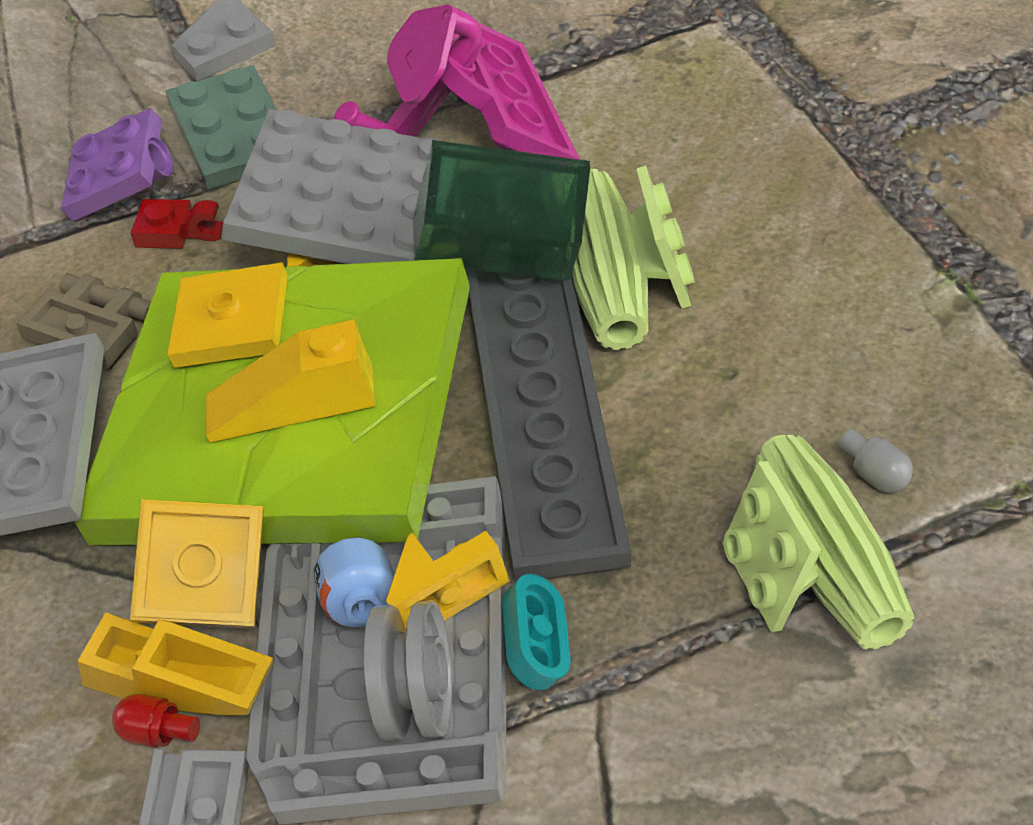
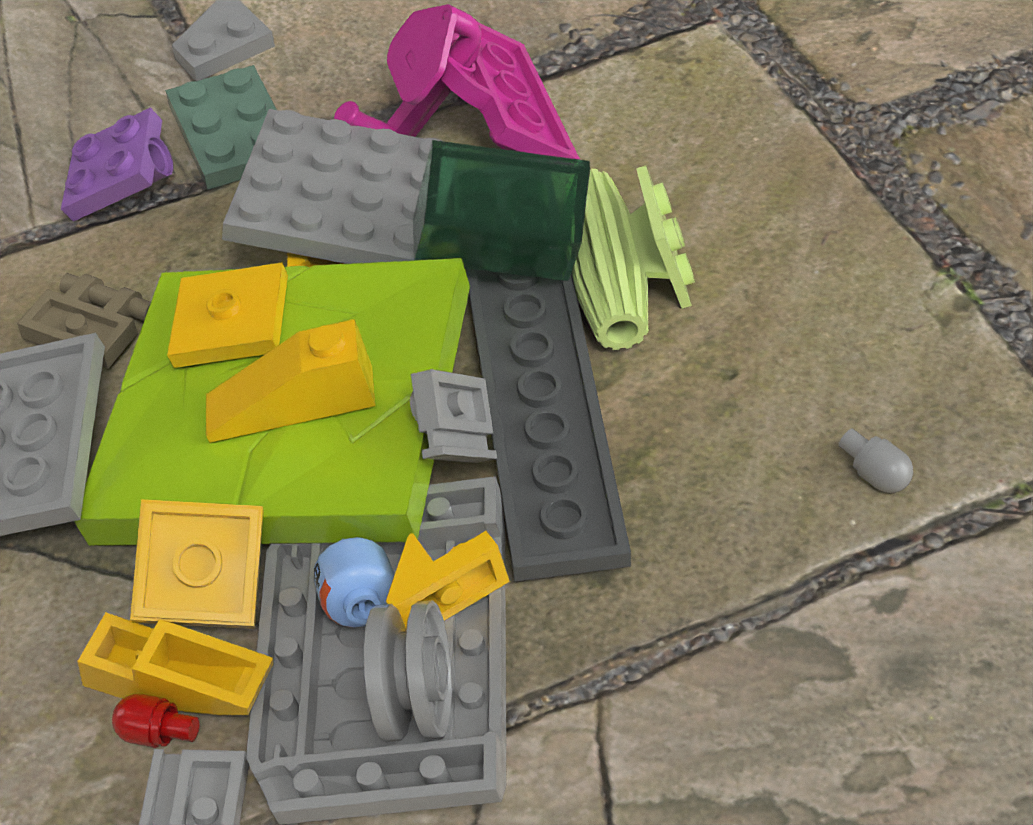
(169, 223): red plate -> none
(453, 414): none -> light grey plate
(535, 632): teal plate -> none
(807, 531): yellowish green plate -> none

